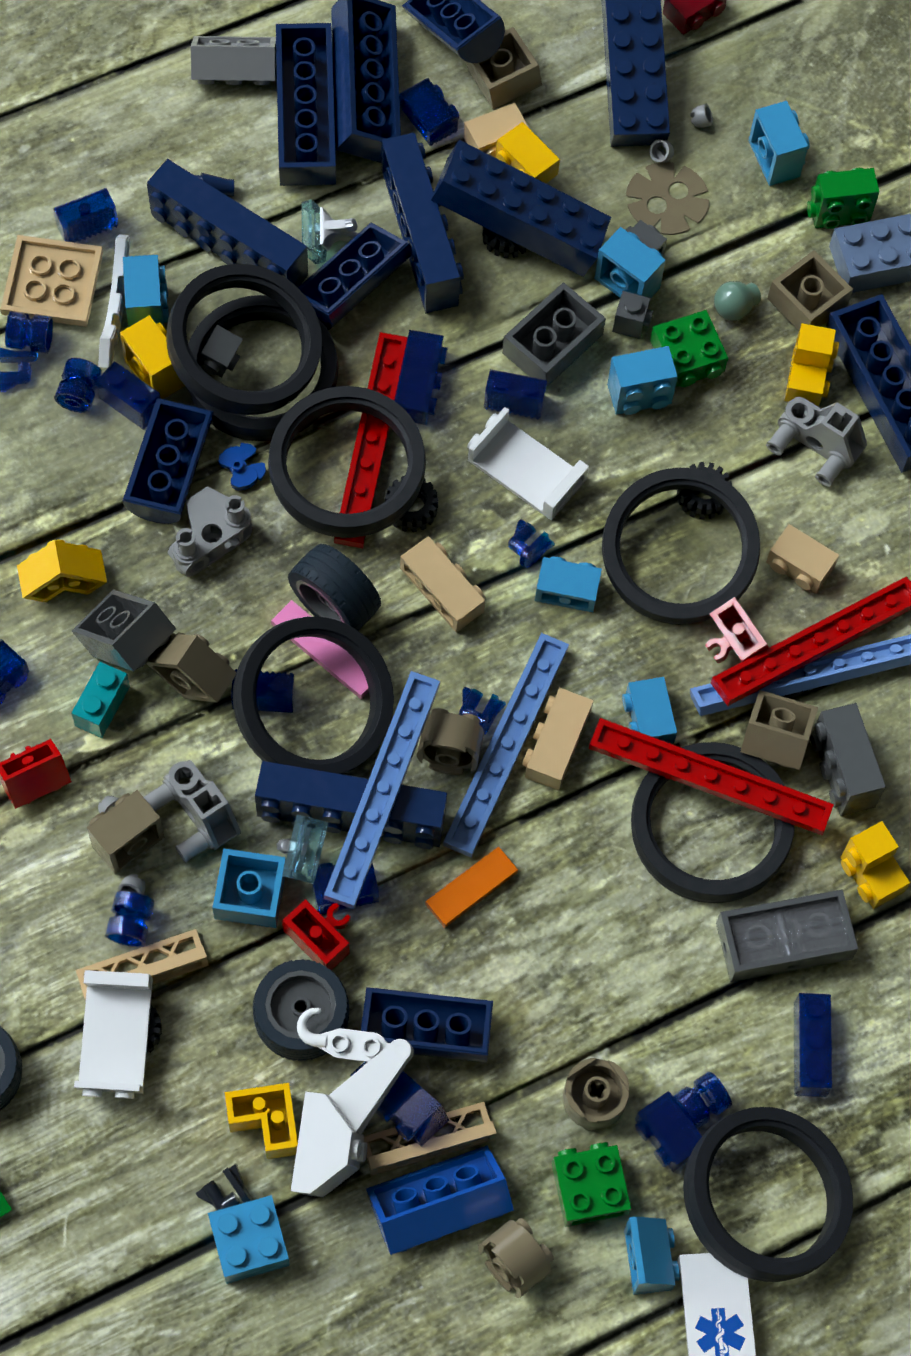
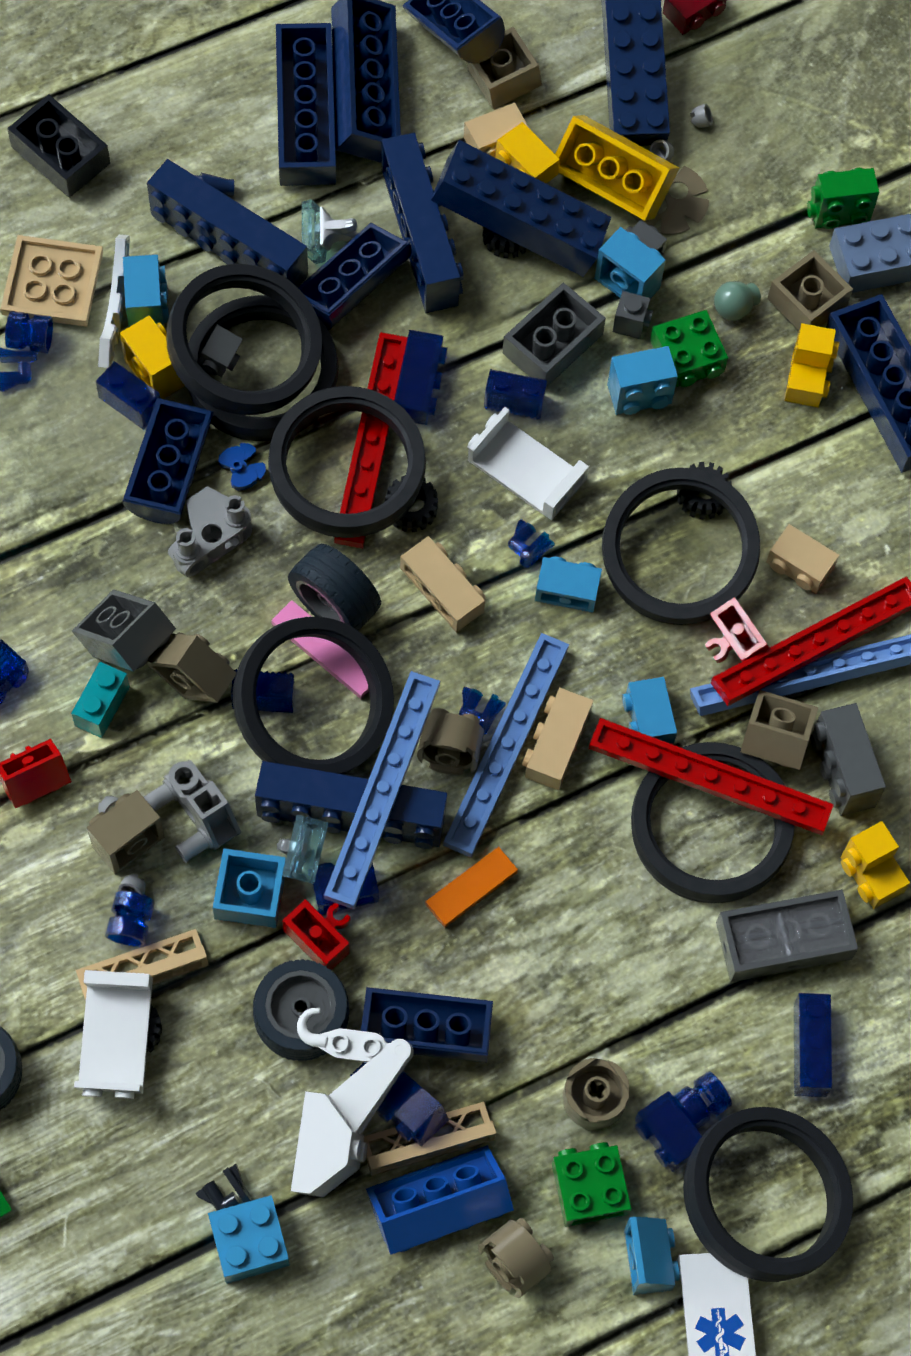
(59, 145): none -> black brick
(61, 568): yellow brick -> none
(77, 385): clear blue wheel -> none
(86, 216): clear blue brick -> none
(233, 59): light grey slope -> none
(266, 1109): yellow brick -> none
(429, 111): clear blue brick -> none
(615, 167): none -> yellow brick
(778, 142): dark azure brick -> none
(832, 427): light grey piece -> none

